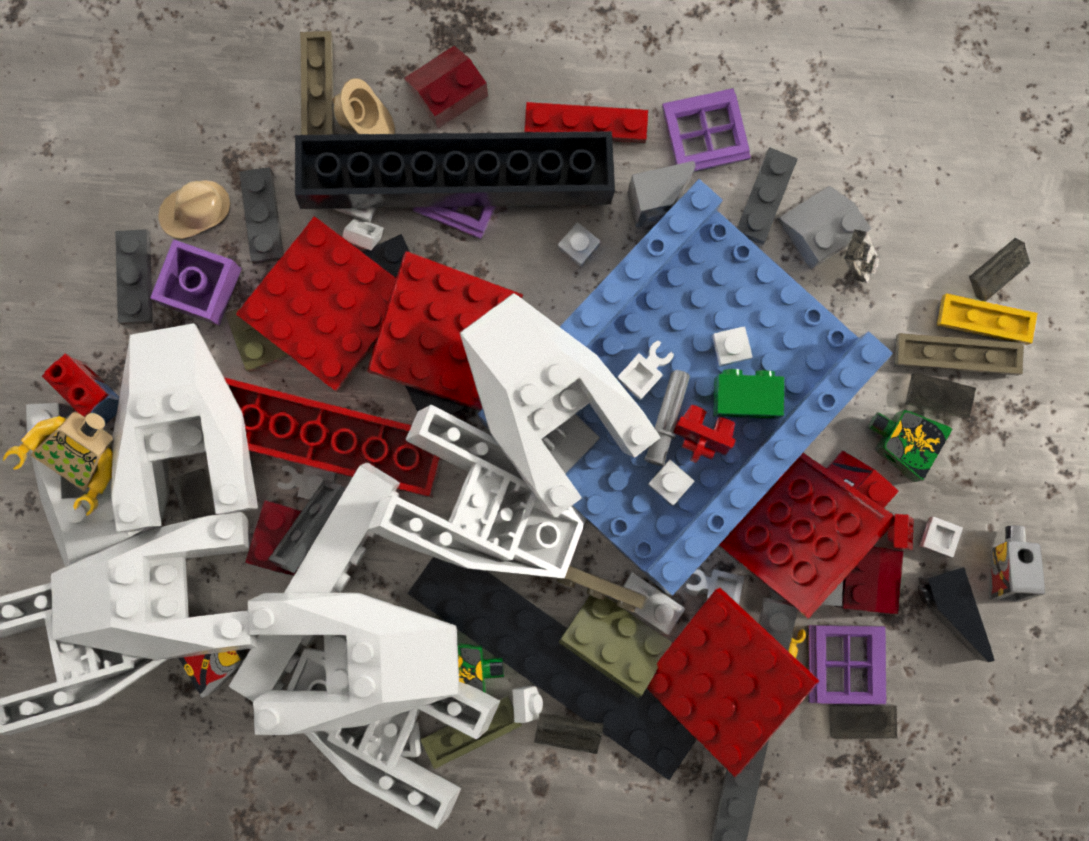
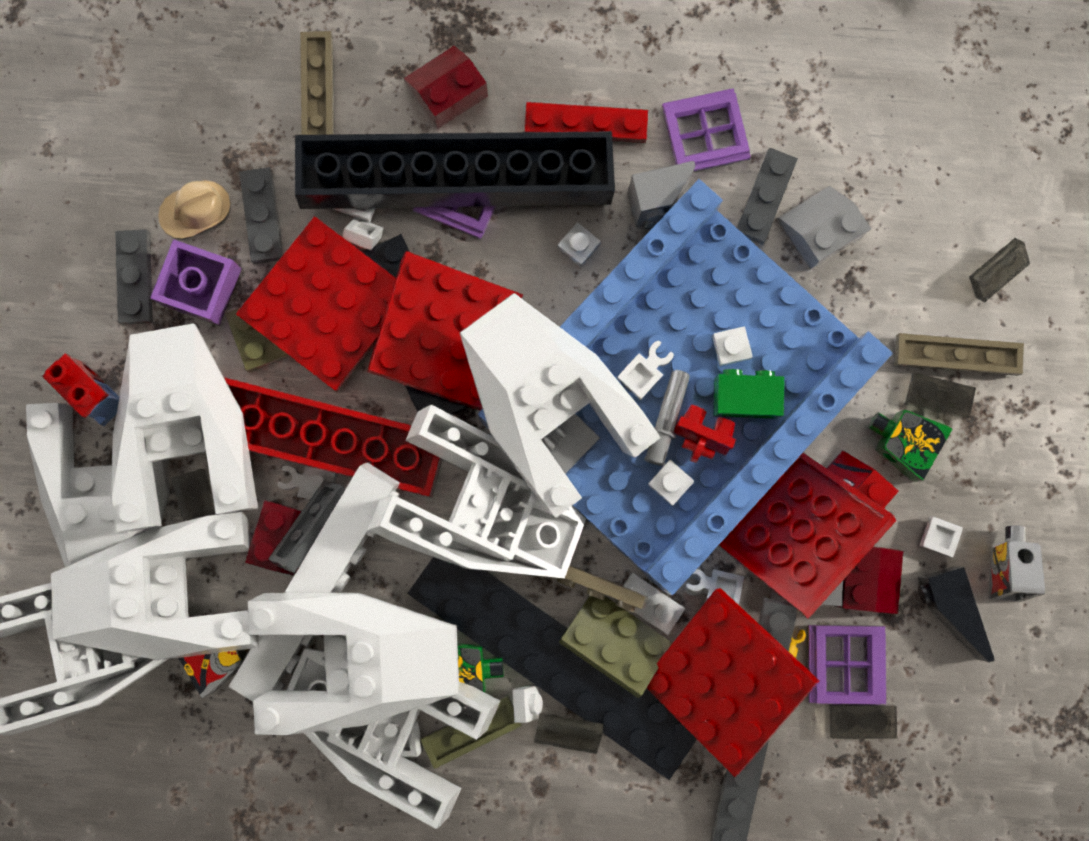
(74, 449): torso -> none
(361, 110): tan piece -> none
(861, 256): clear smoke plate -> none
(902, 532): red plate -> none
(987, 319): yellow plate -> none

